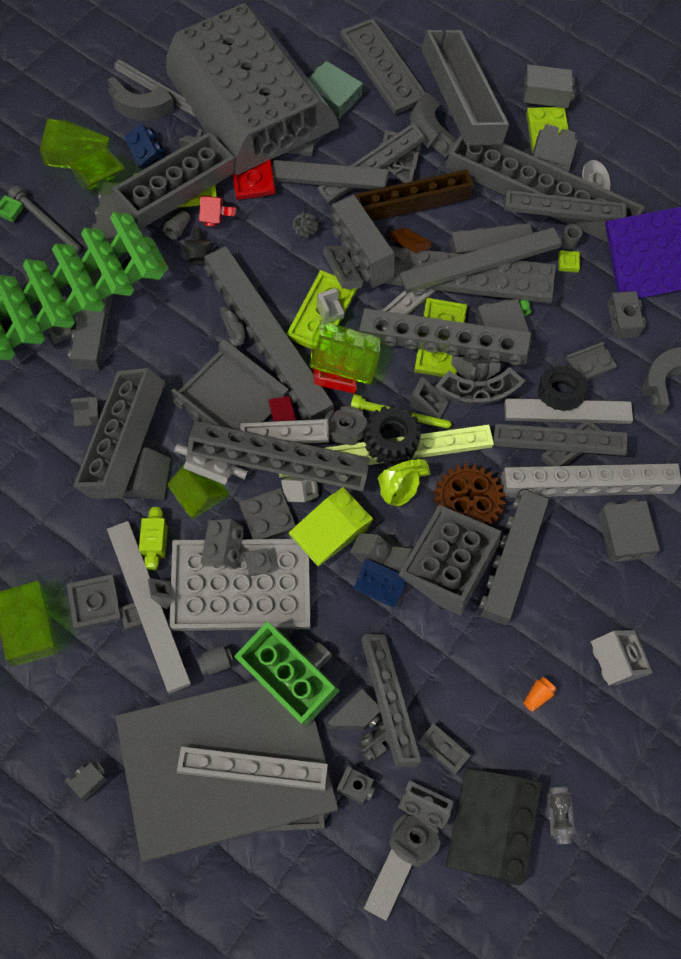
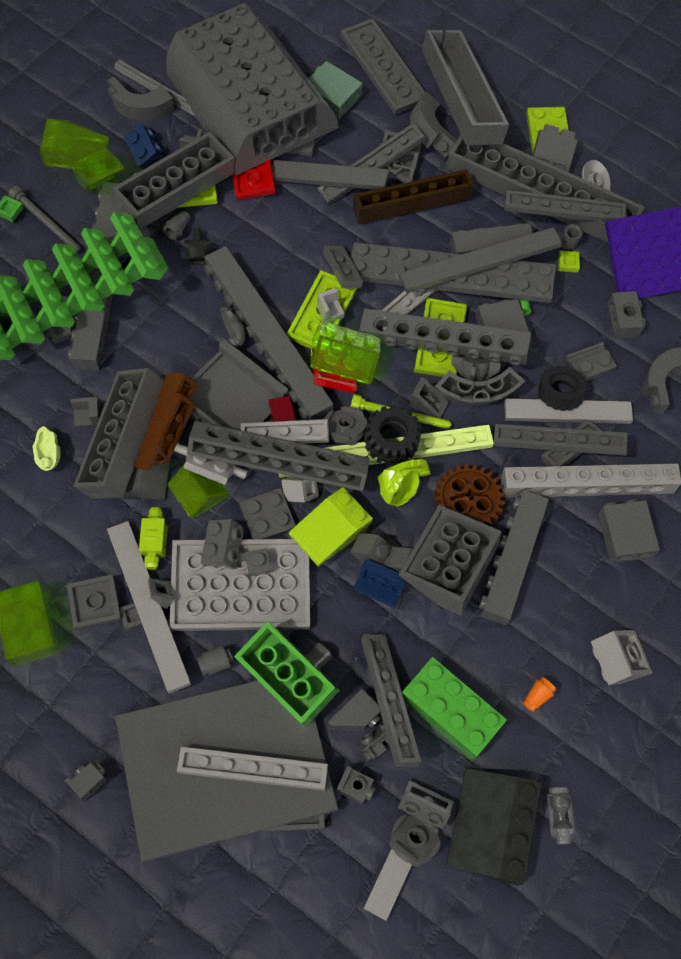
(46, 449): none -> yellowish green arm
(167, 421): none -> reddish brown wedge
(212, 210): brick -> none
(305, 225): dark grey gear -> none
(363, 241): dark grey brick -> none
(410, 240): reddish brown tile -> none
(443, 749): dark grey plate -> none
(452, 708): none -> bright green brick
(548, 86): dark grey brick -> none

